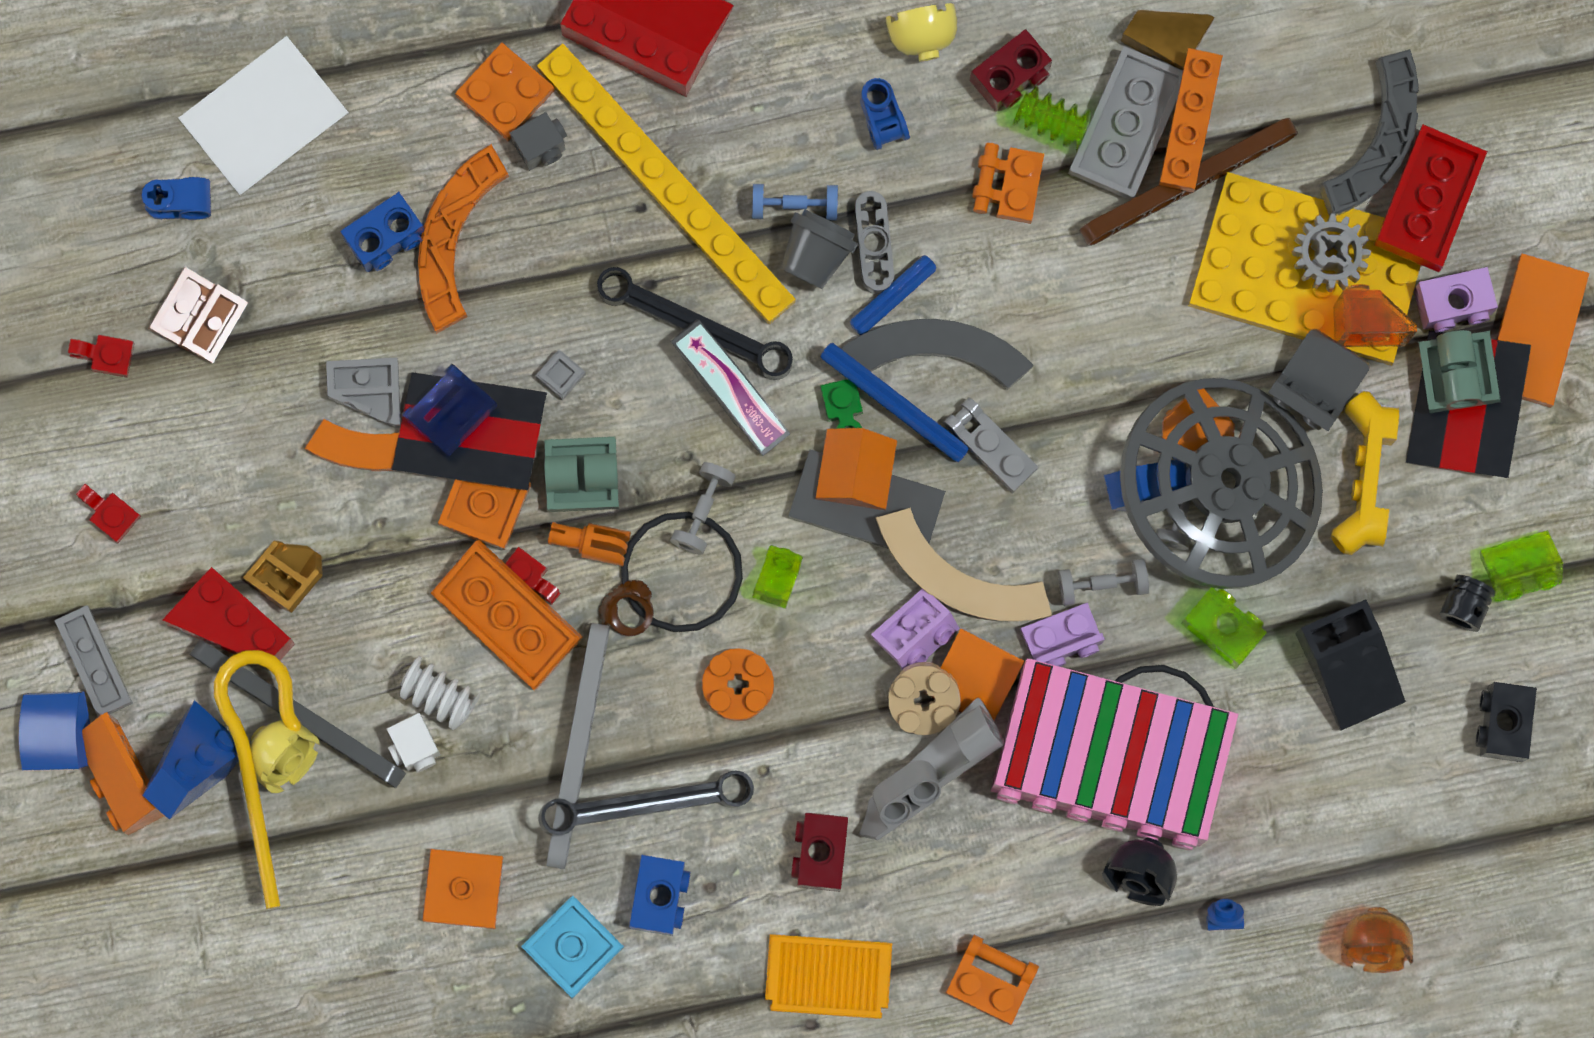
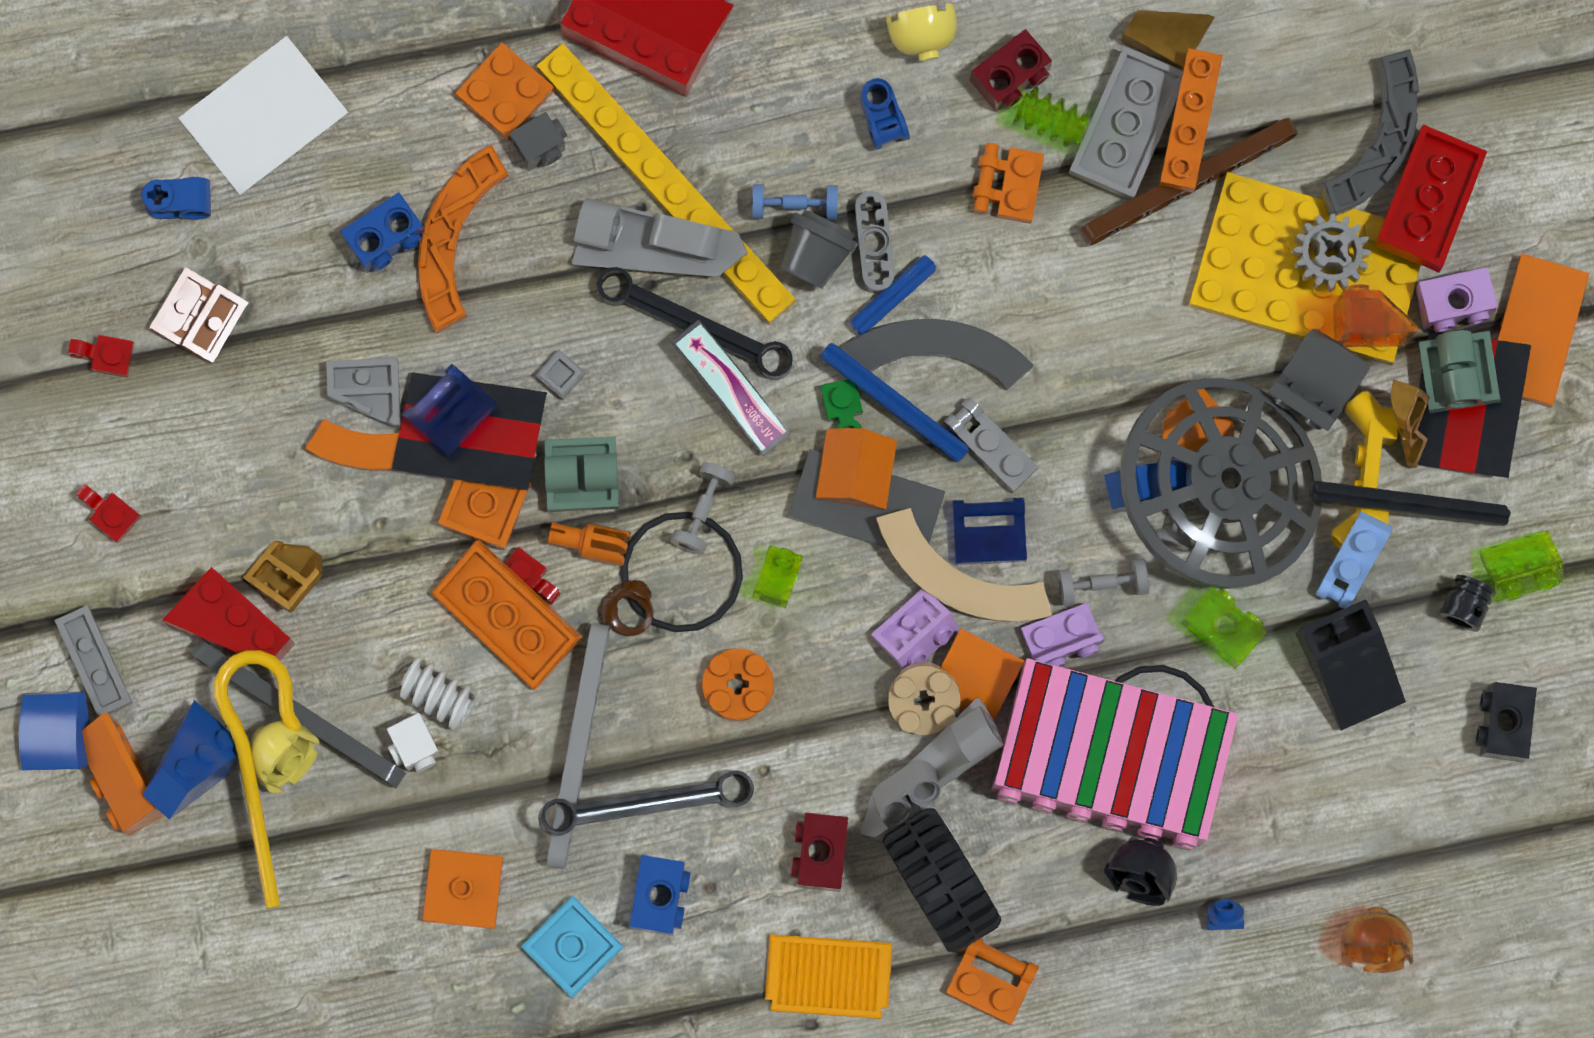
(652, 242): none -> light grey panel
(941, 880): none -> black tyre
(989, 543): none -> clear blue plate
(1354, 559): none -> light blue plate
(1408, 407): none -> pearl gold slope
(1409, 503): none -> black axle

